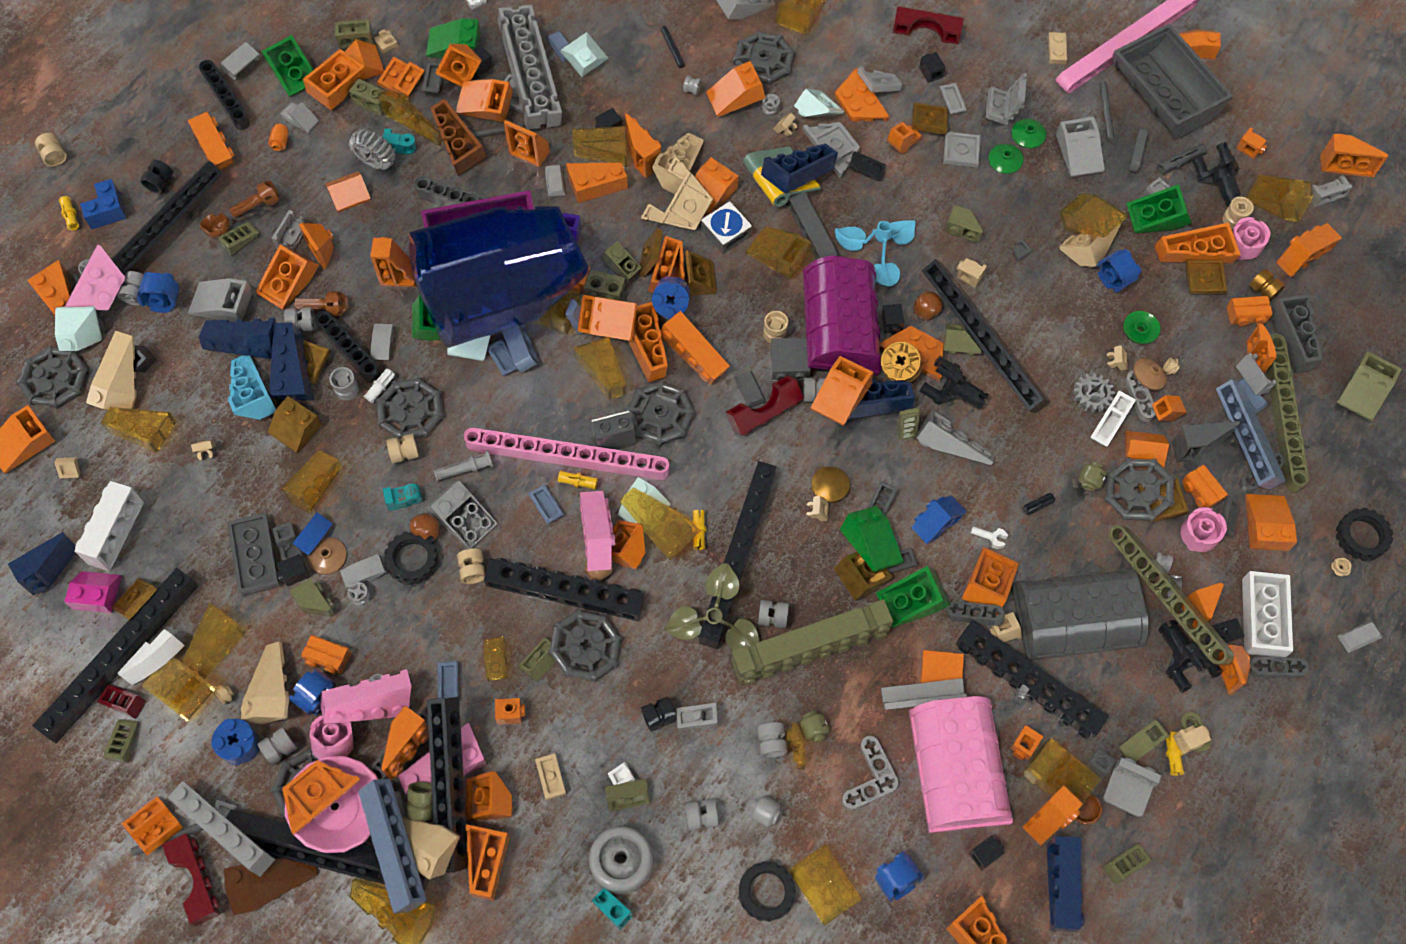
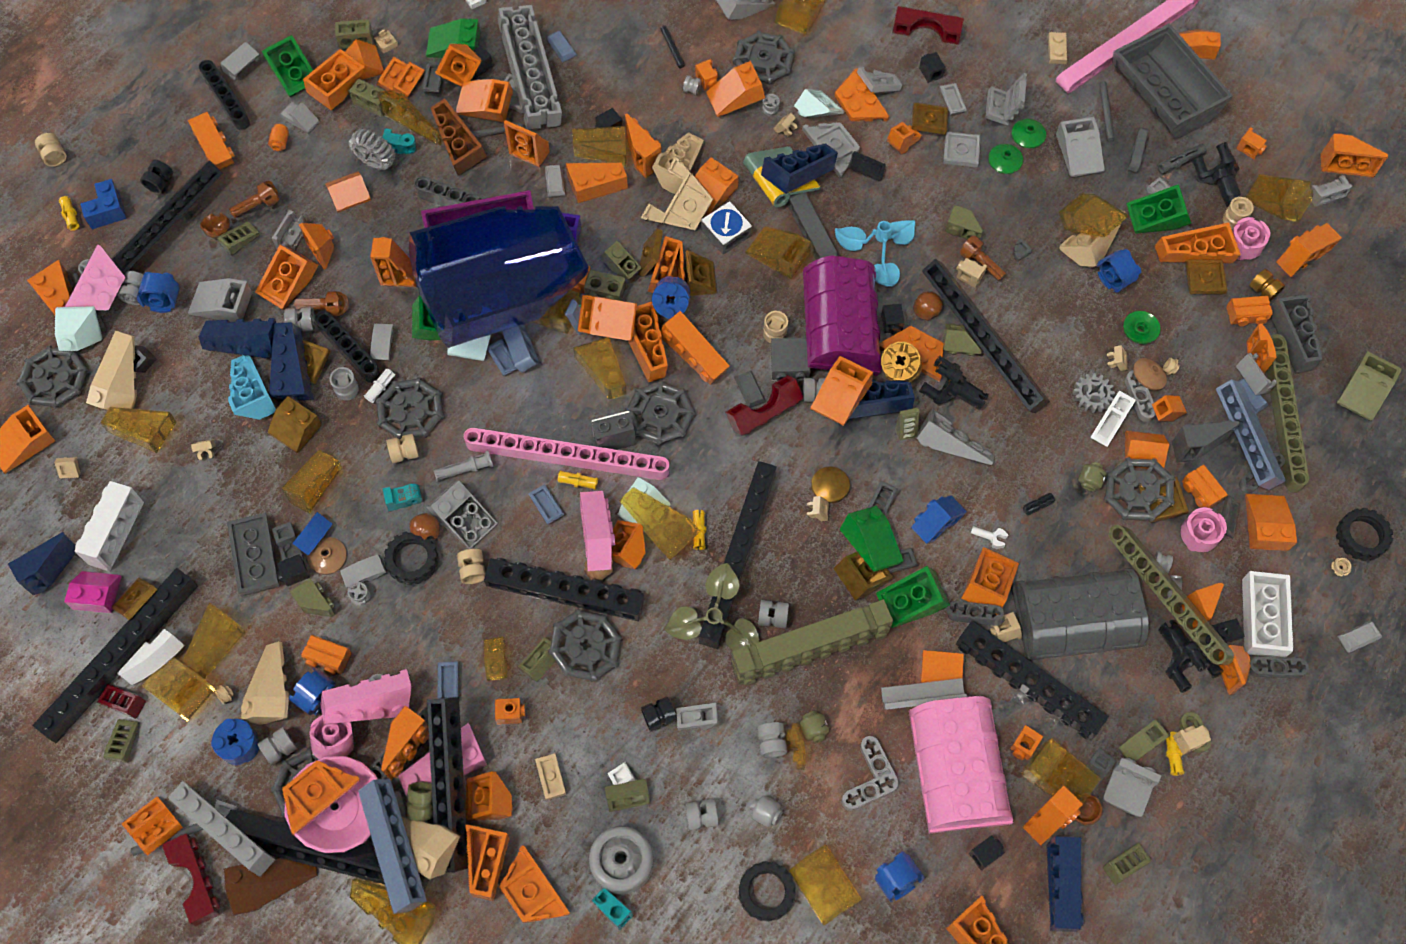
(531, 891): none -> orange wing
(584, 54): light aqua slope -> none
(706, 73): none -> orange brick
(972, 249): none -> dark orange piece

